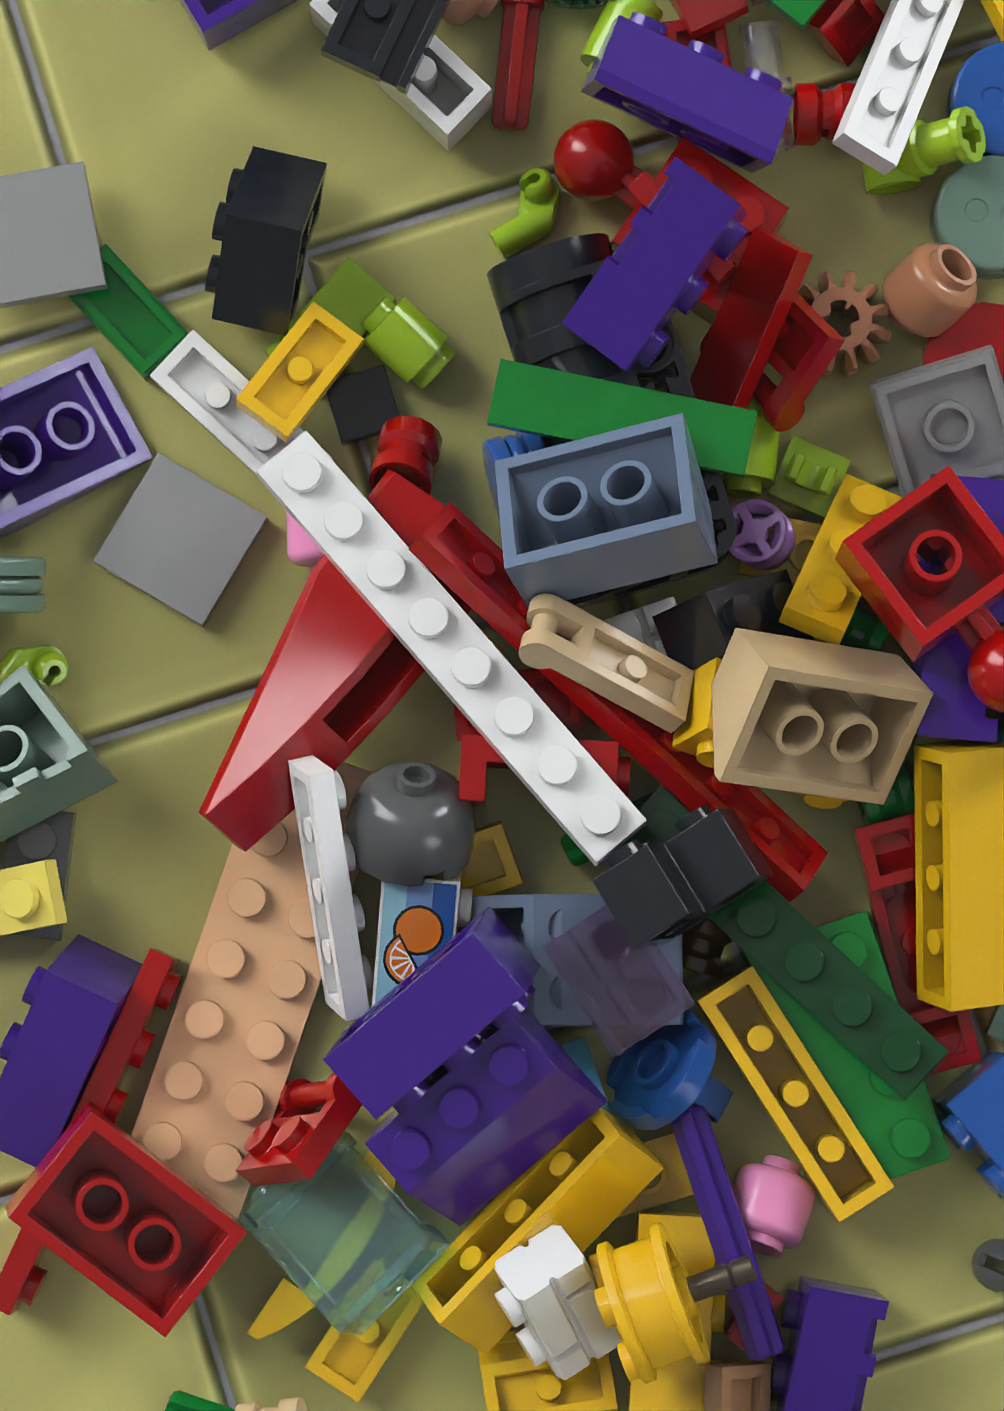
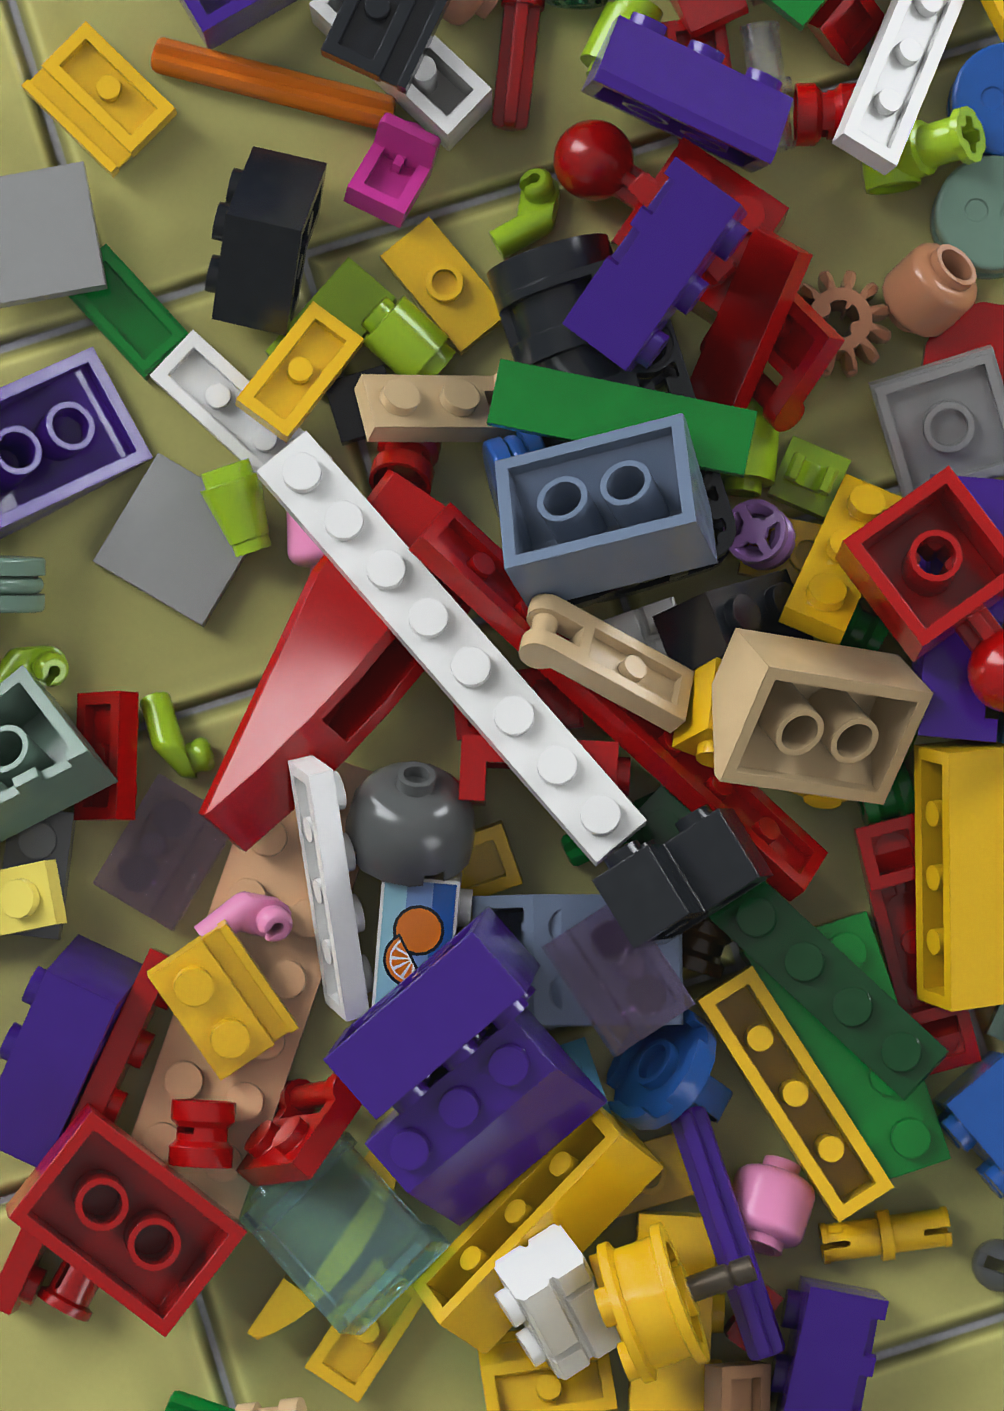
(69, 1292): none -> red bush
(99, 99): none -> yellow plate
(111, 728): none -> red plate
(162, 854): none -> plate
(169, 743): none -> lime arm
(202, 1133): none -> red wheel
(222, 999): none -> yellow plate
(238, 506): none -> lime cone
(252, 915): none -> bright pink arm
(270, 83): none -> orange axle
(393, 170): none -> dark pink bracket
(426, 408): none -> tan plate
(443, 285): none -> yellow plate
(885, 1235): none -> yellow pin

